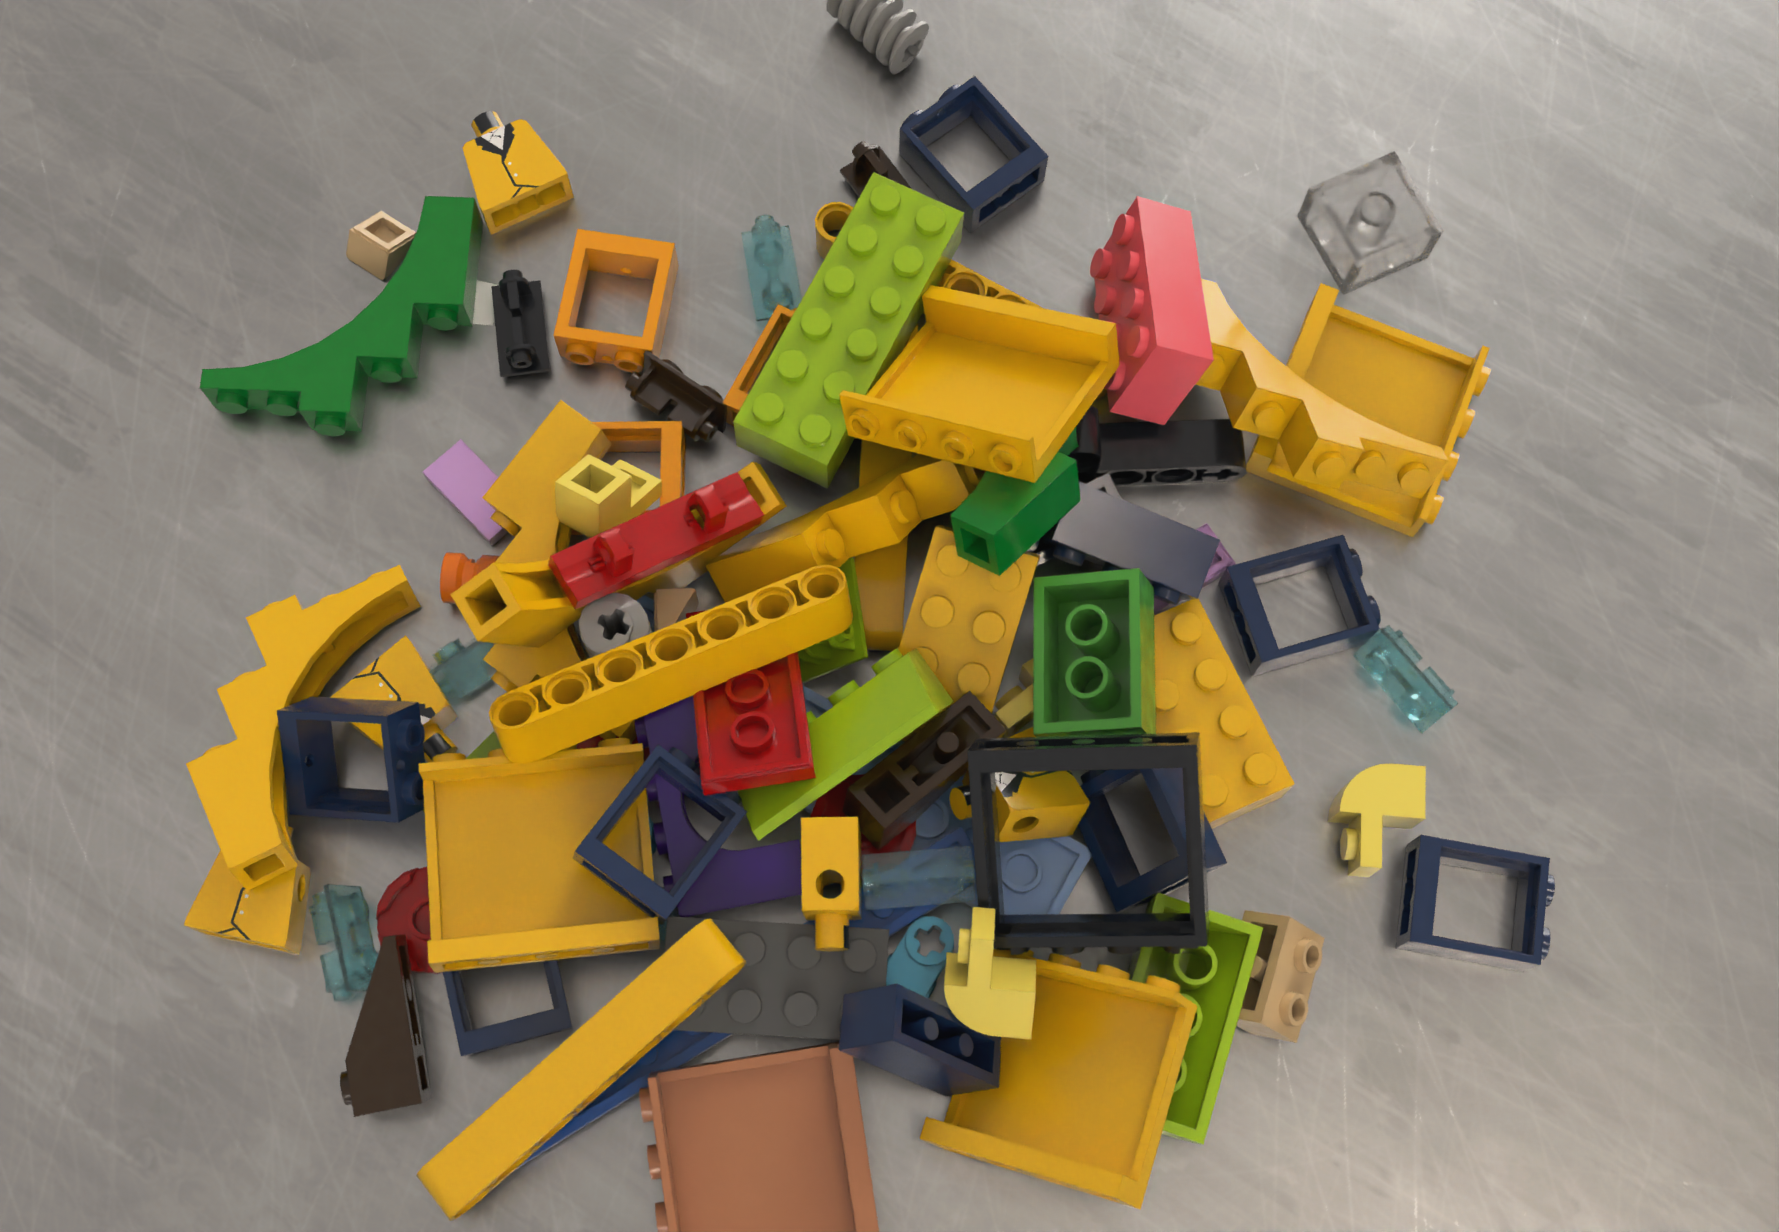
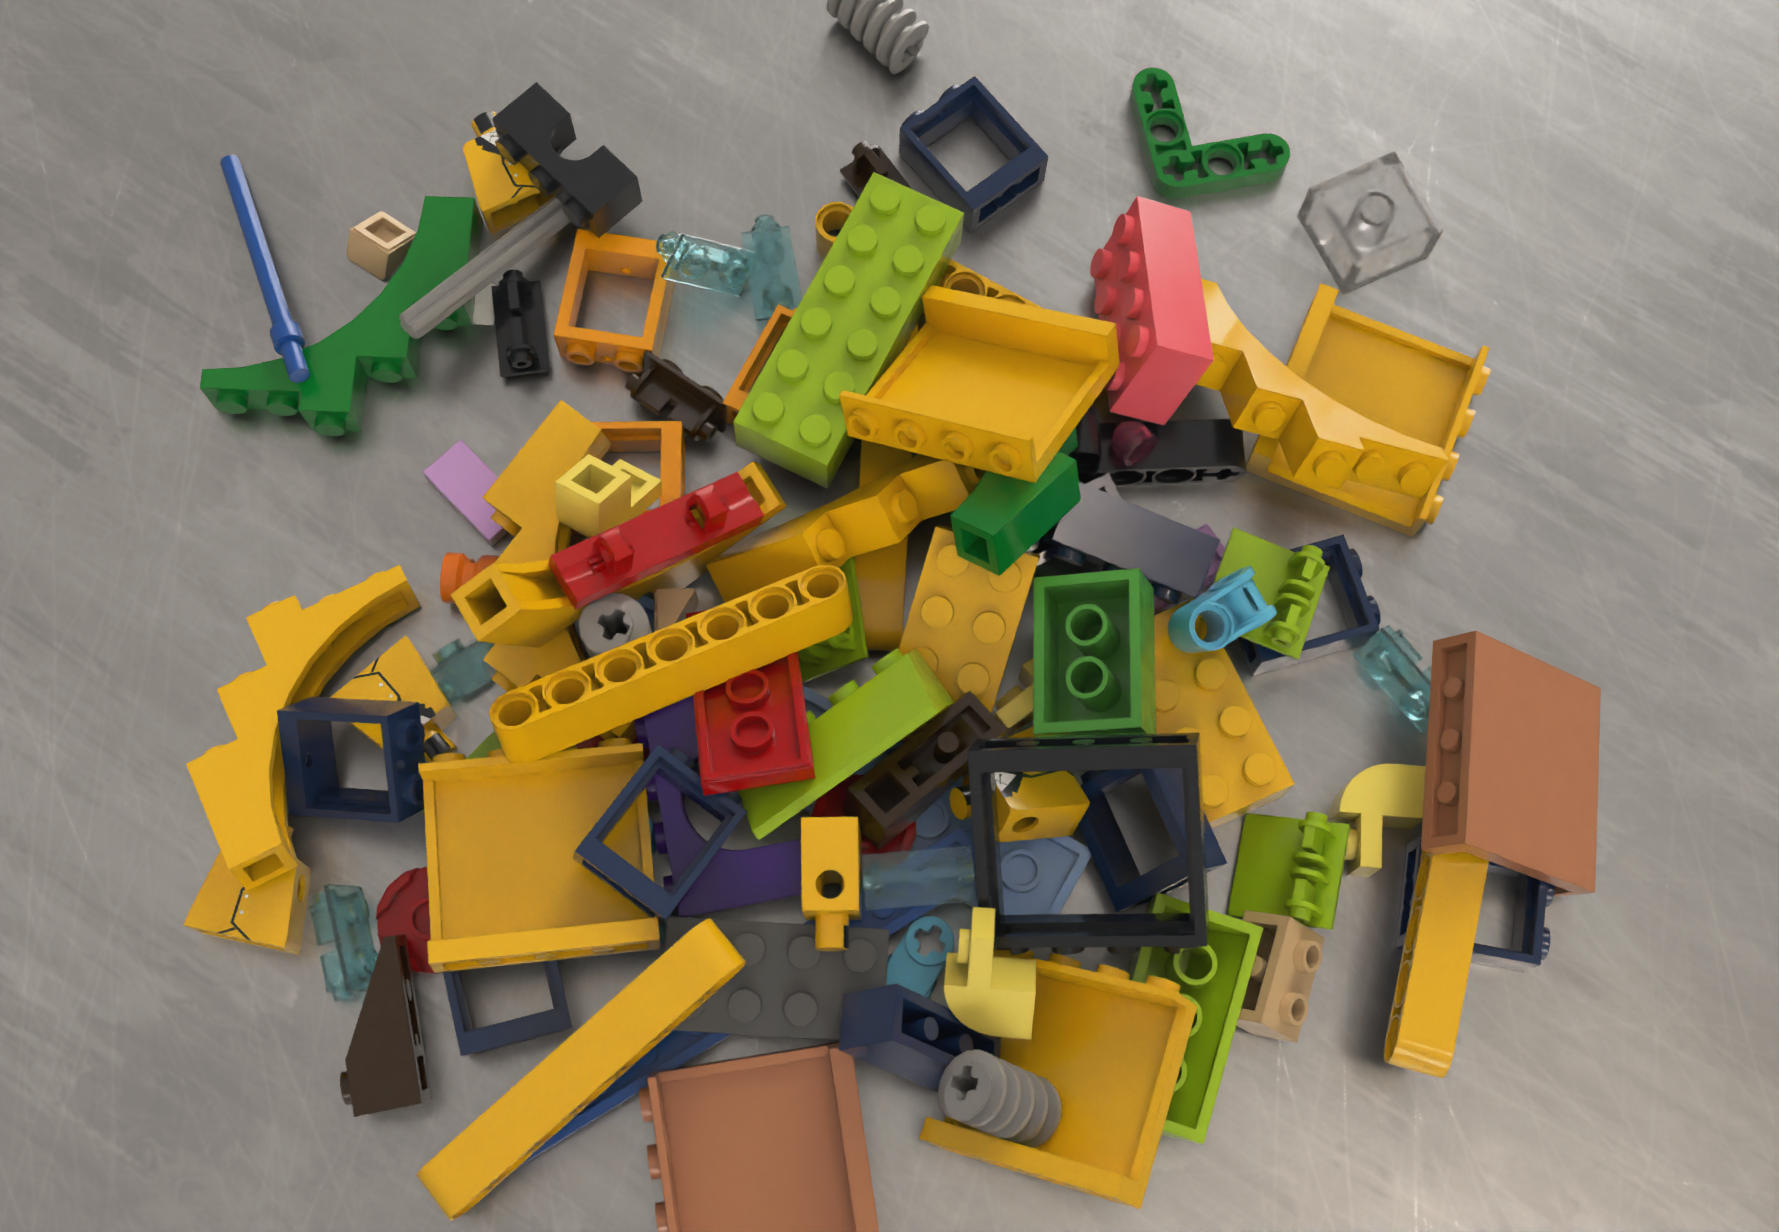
(285, 332): none -> blue bar
(483, 269): none -> light grey axle
(591, 190): none -> black arch
(706, 262): none -> clear light blue hinge
(999, 1098): none -> light grey piece
(1133, 442): none -> clear pink hinge
(1182, 155): none -> green beam
(1228, 609): none -> medium azure piece
(1285, 580): none -> lime hinge
(1290, 868): none -> lime hinge
(1435, 962): none -> yellow beam
(1512, 762): none -> nougat panel

